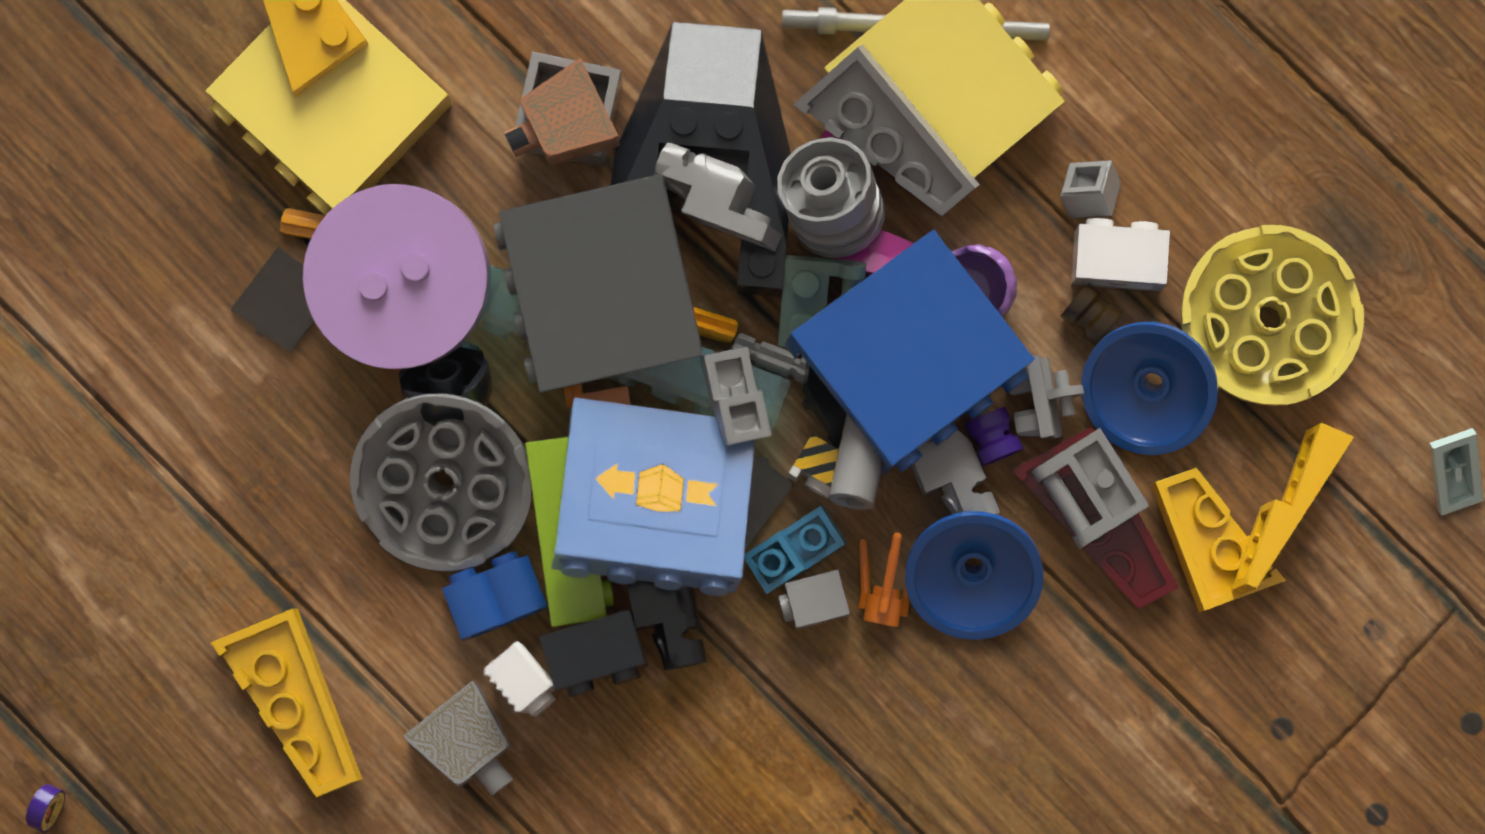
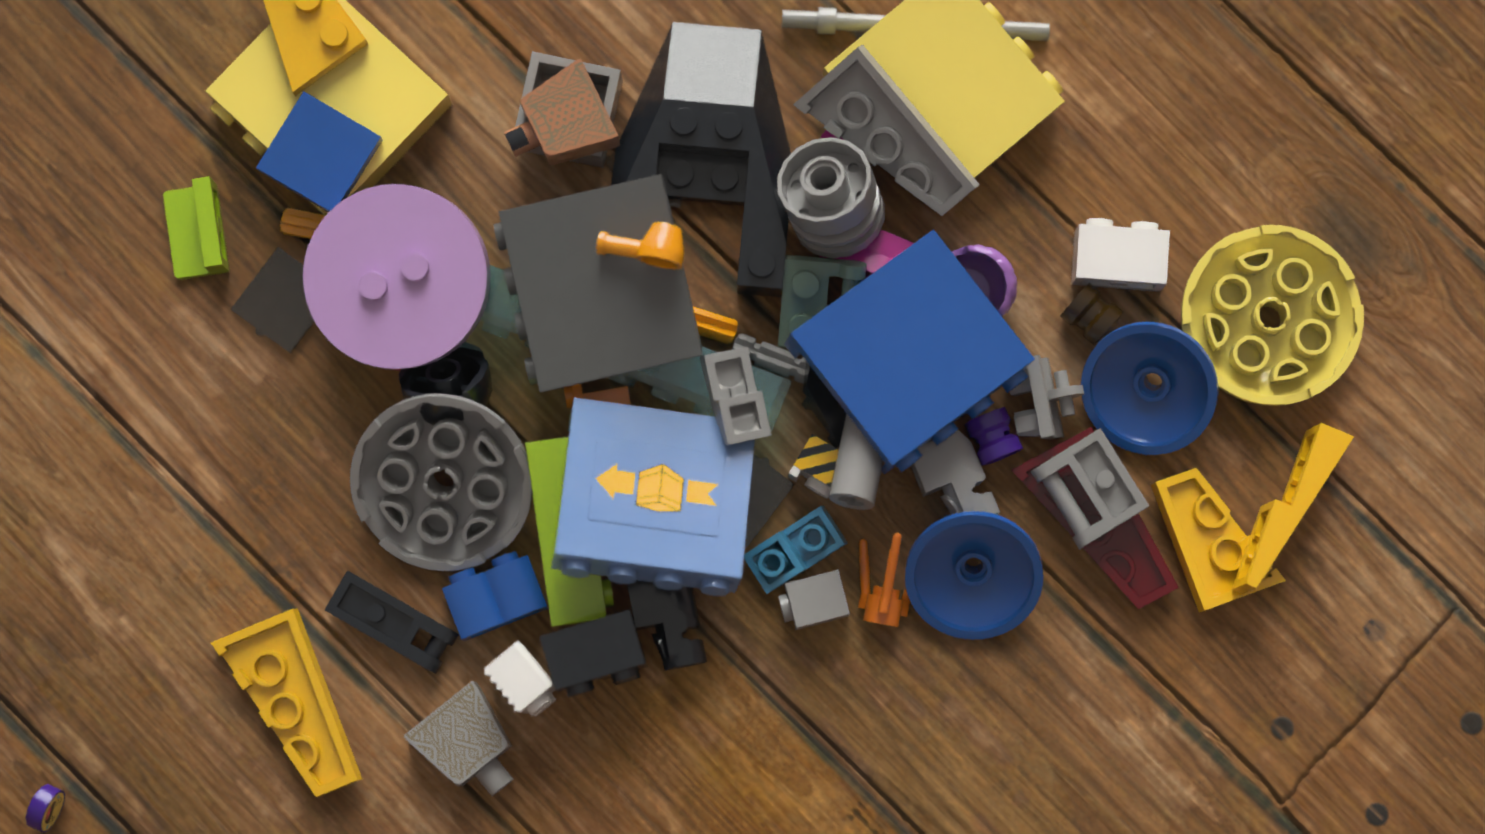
(196, 230): none -> lime panel
(319, 153): none -> blue tile
(389, 621): none -> black plate
(659, 248): none -> light orange bar
(715, 195): light grey plate -> none
(1090, 189): light grey slope -> none
(1456, 471): light aqua slope -> none

